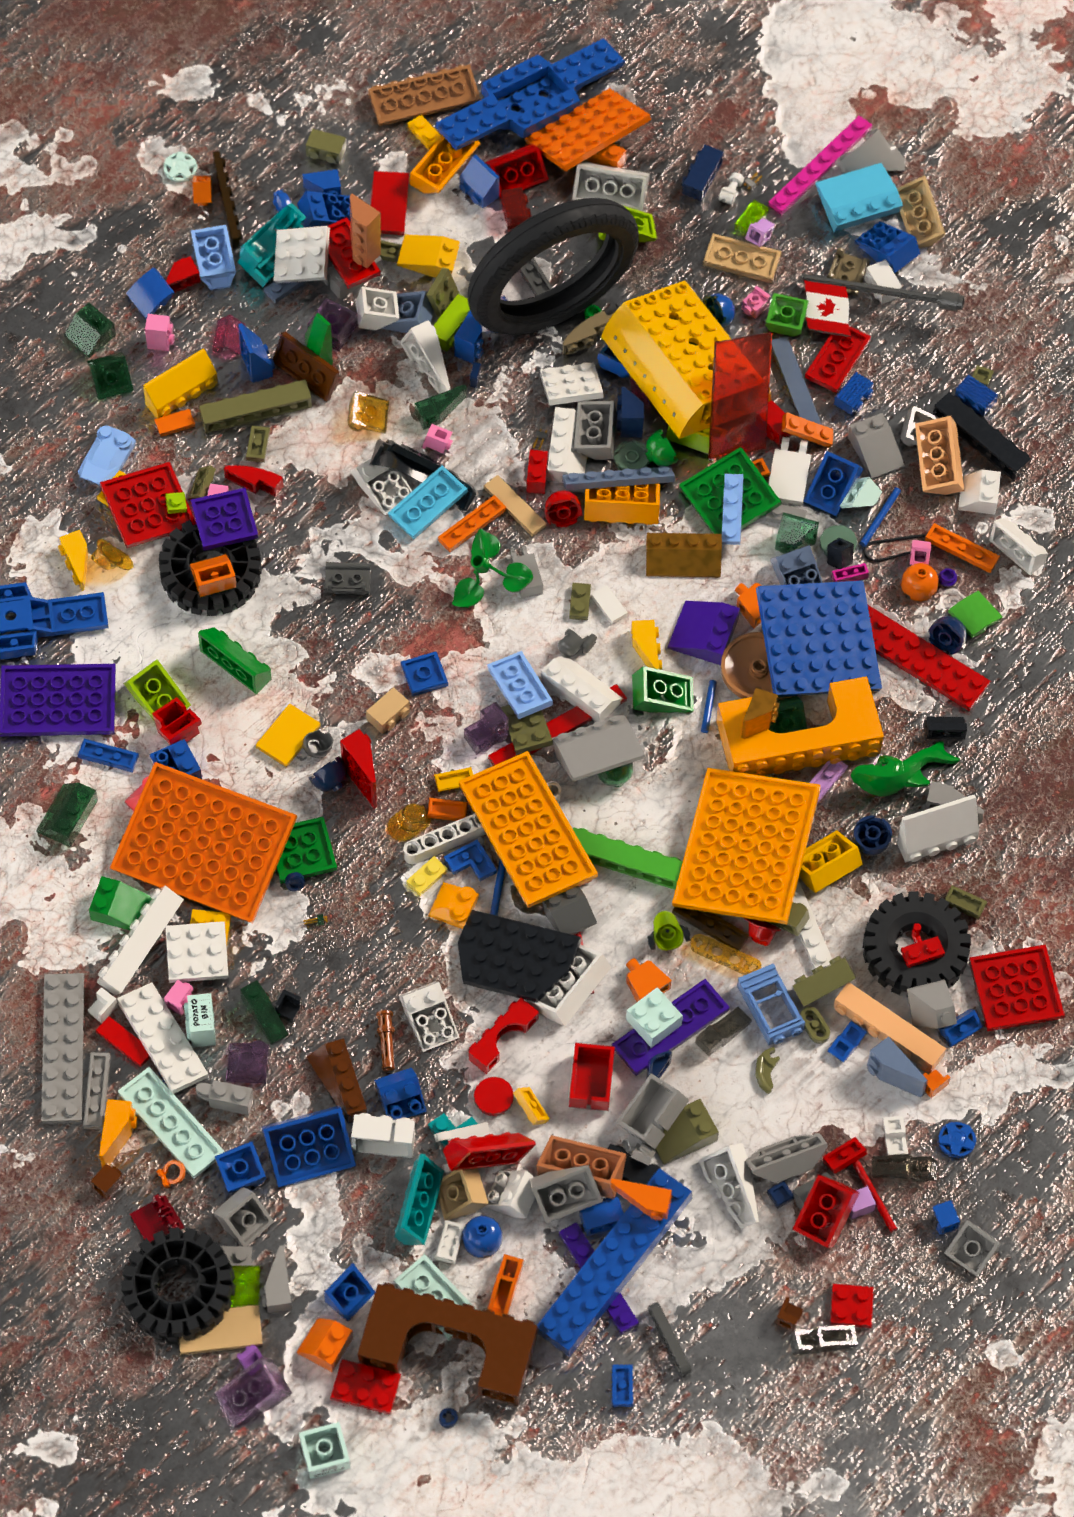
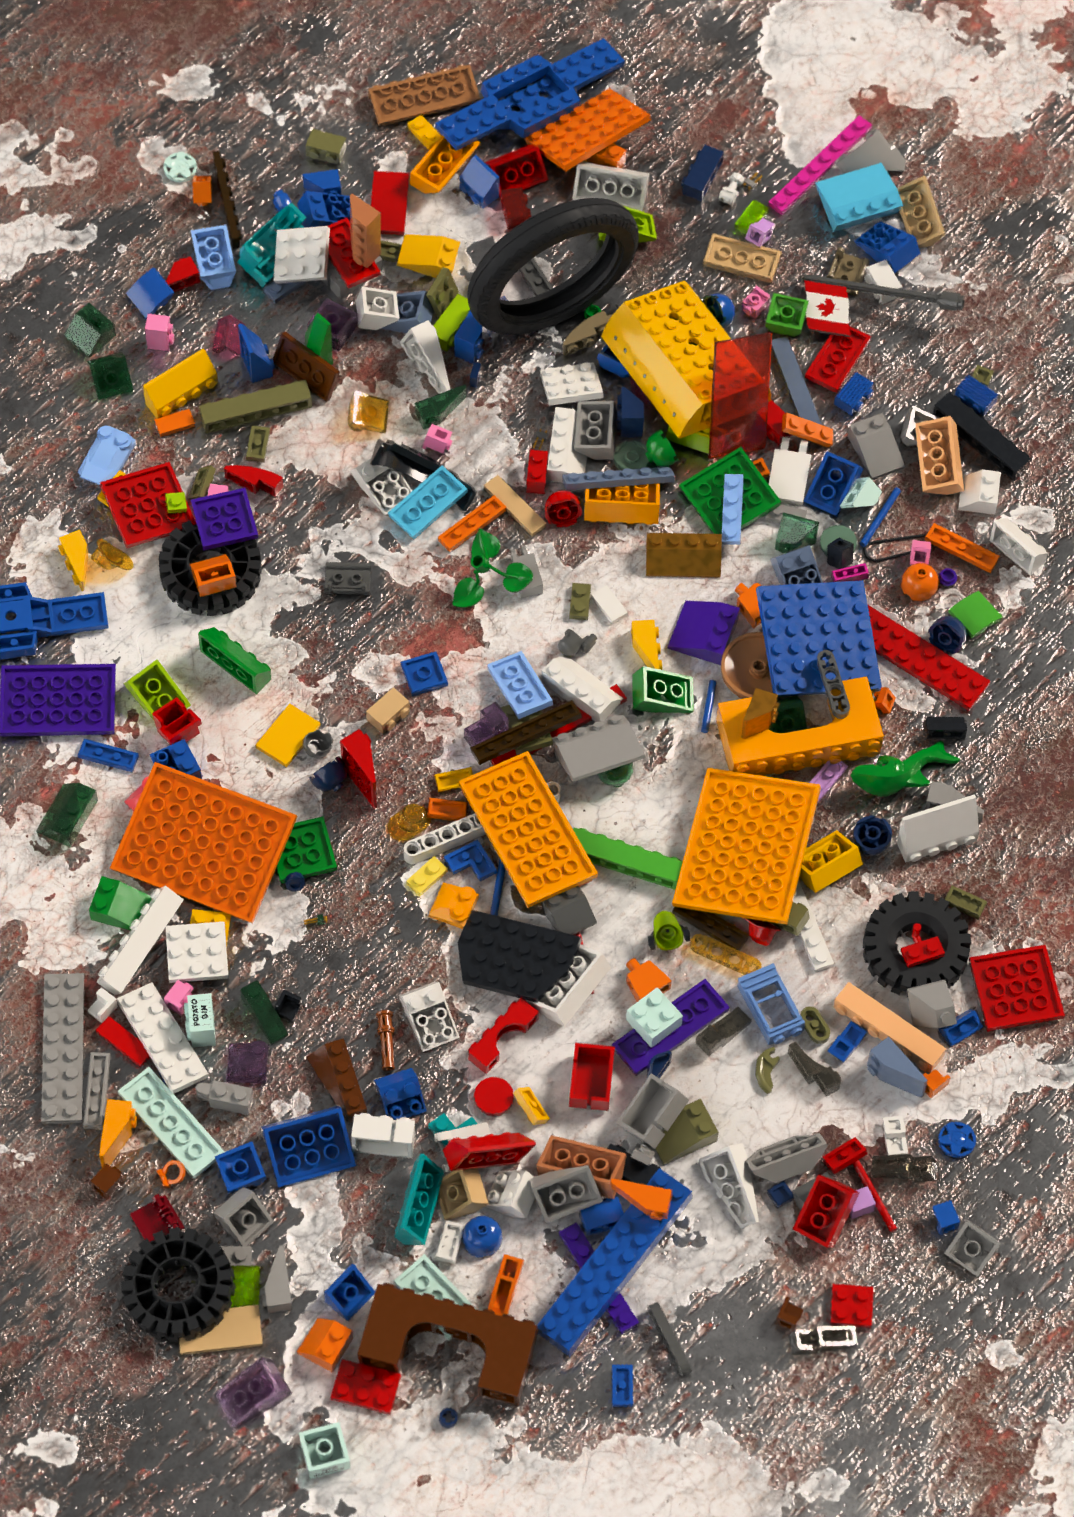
(249, 1356): medium lavender tile -> none
(525, 732): none -> dark brown plate
(823, 980): olive wedge -> none
(826, 1078): none -> clear smoke slope
(833, 684): none -> dark grey beam
(884, 700): none -> orange tile

